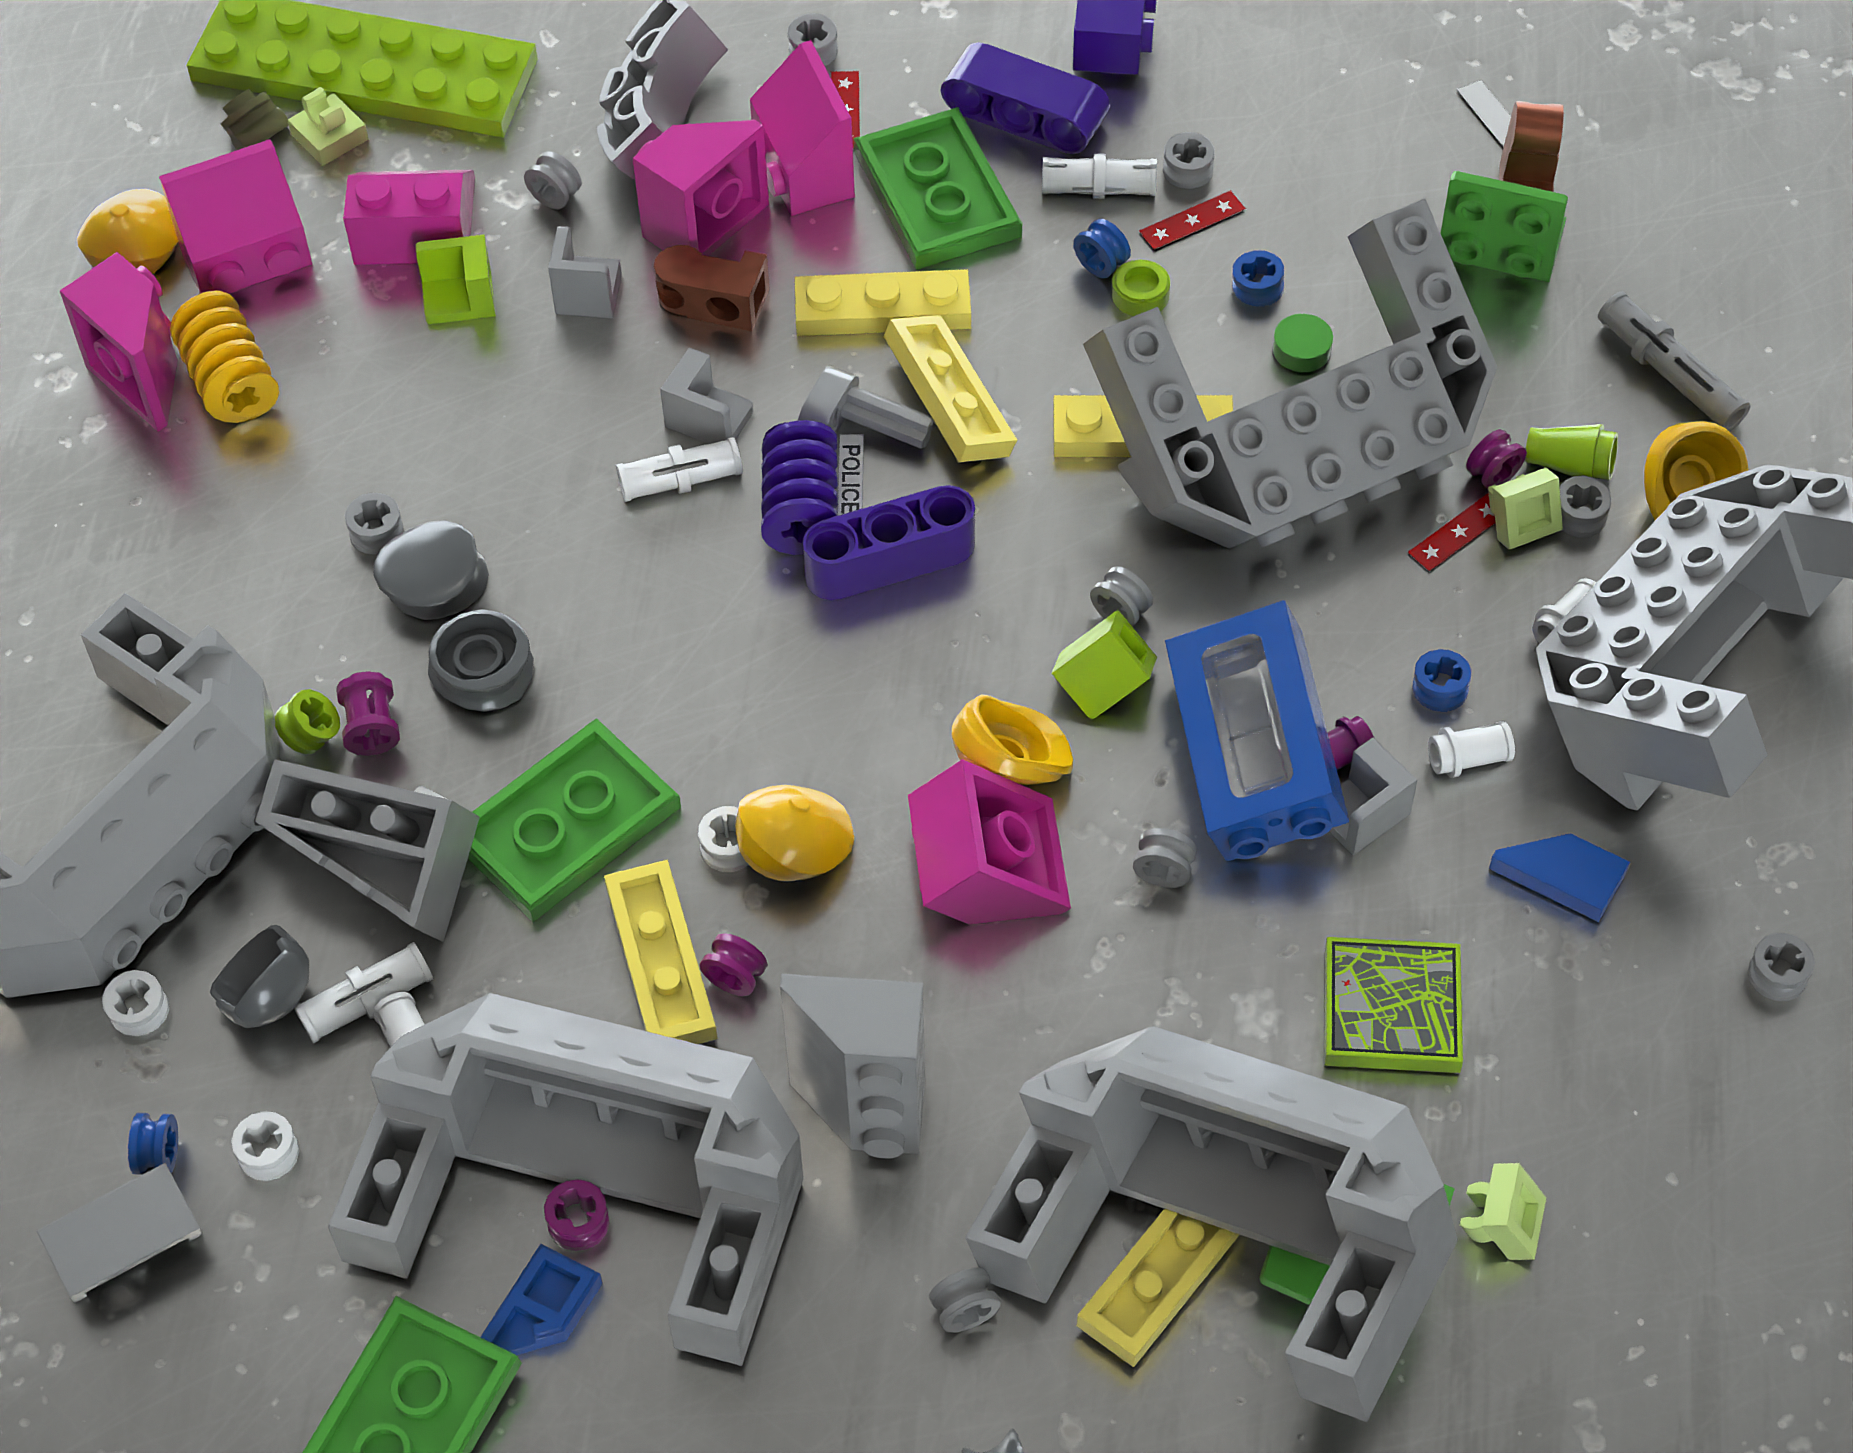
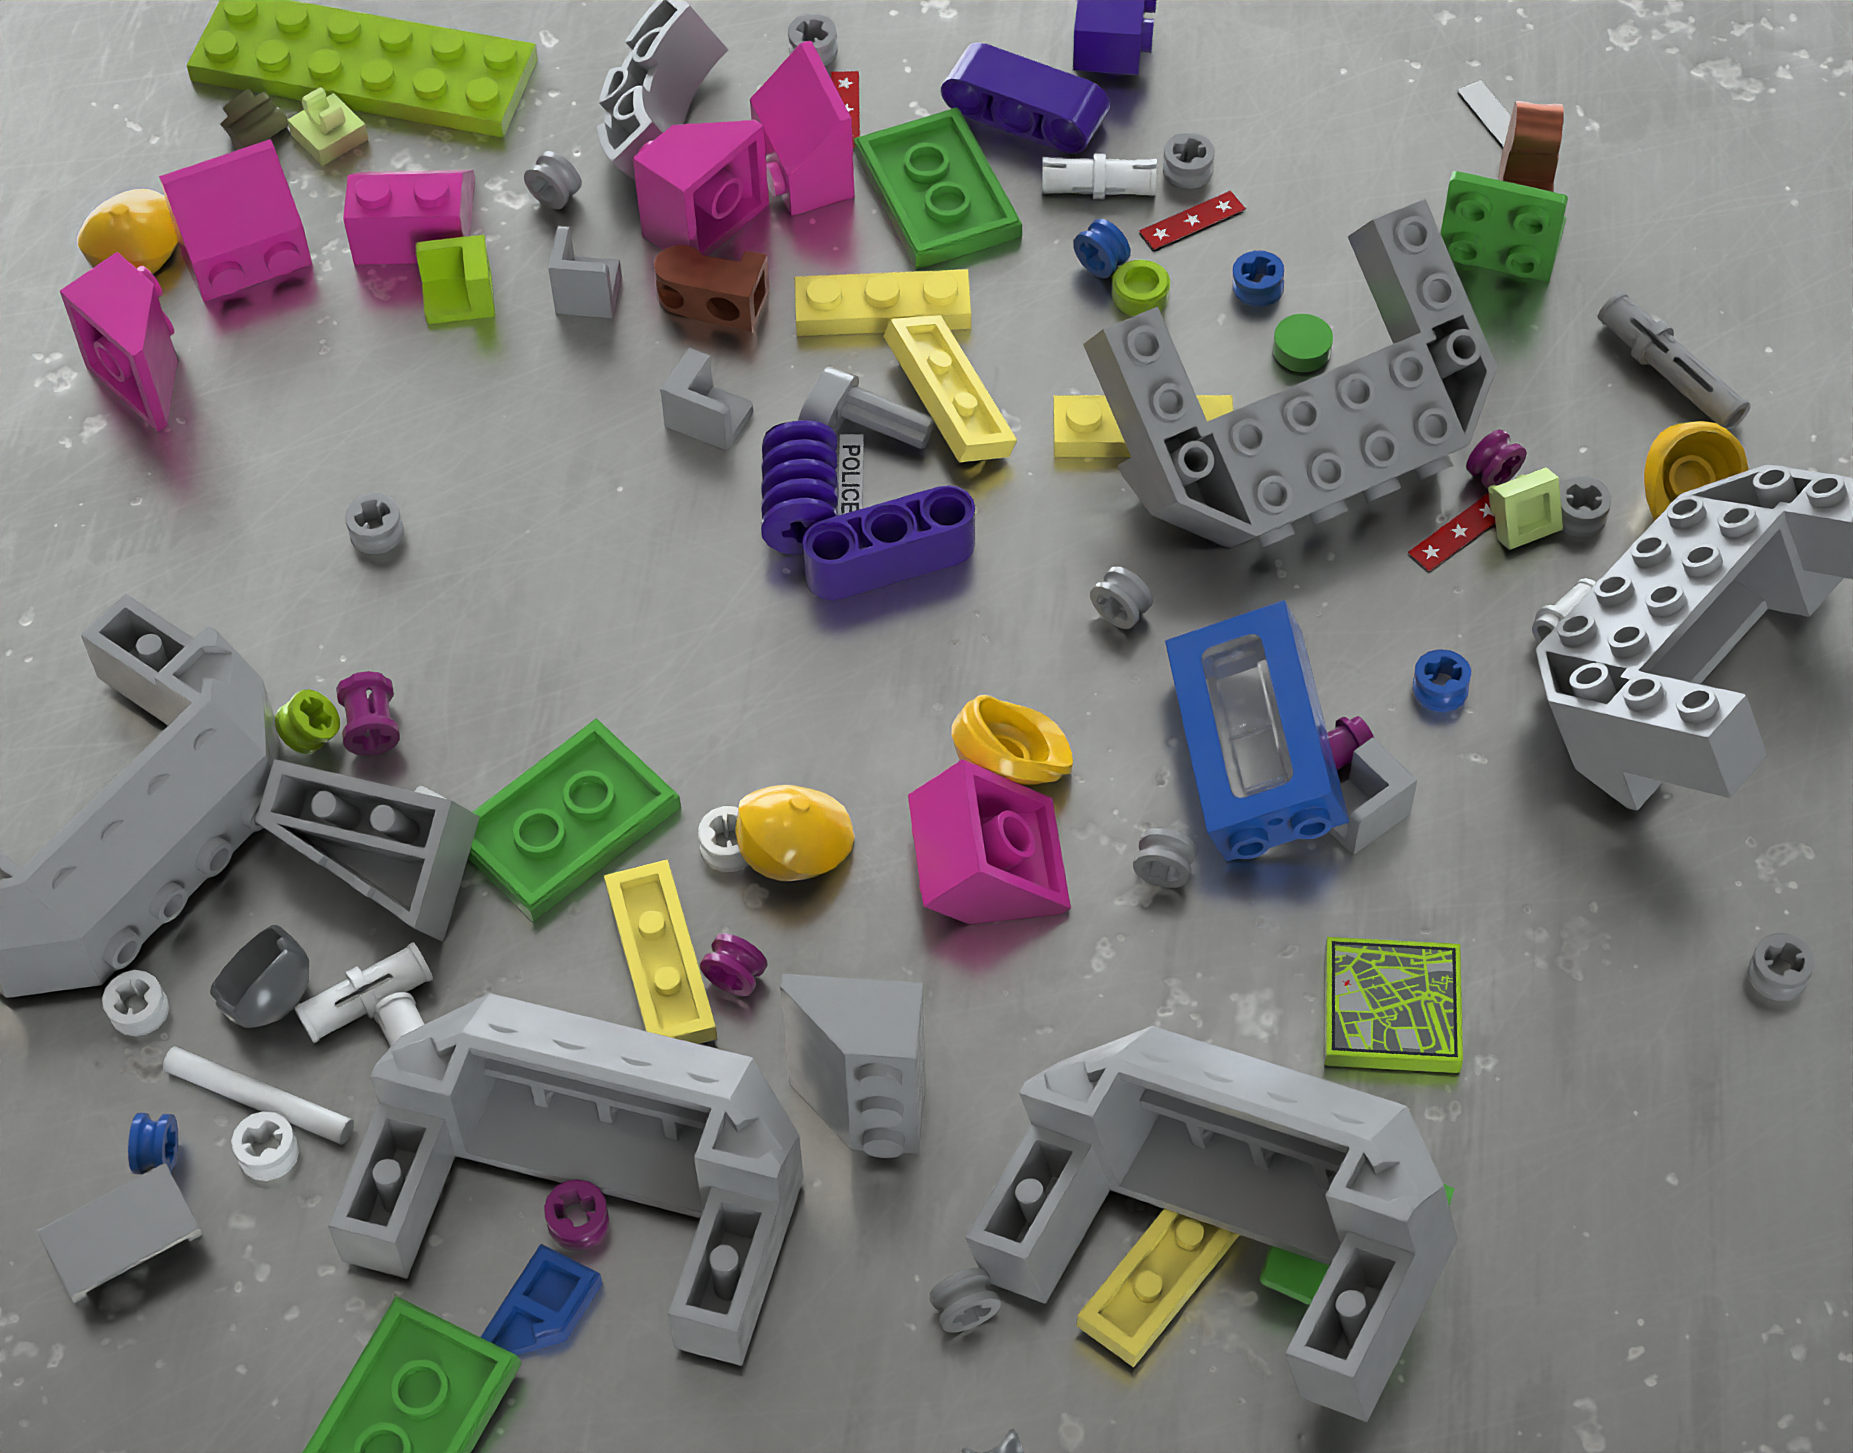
(223, 358): yellow piece -> none
(258, 1095): none -> white bar
(431, 570): dark grey piece -> none
(481, 660): dark grey piece -> none
(720, 458): white pin -> none
(1104, 665): lime panel -> none
(1469, 748): white pin -> none
(1511, 1211): yellowish green tile -> none
(1565, 871): blue tile -> none
(1574, 450): lime cone -> none

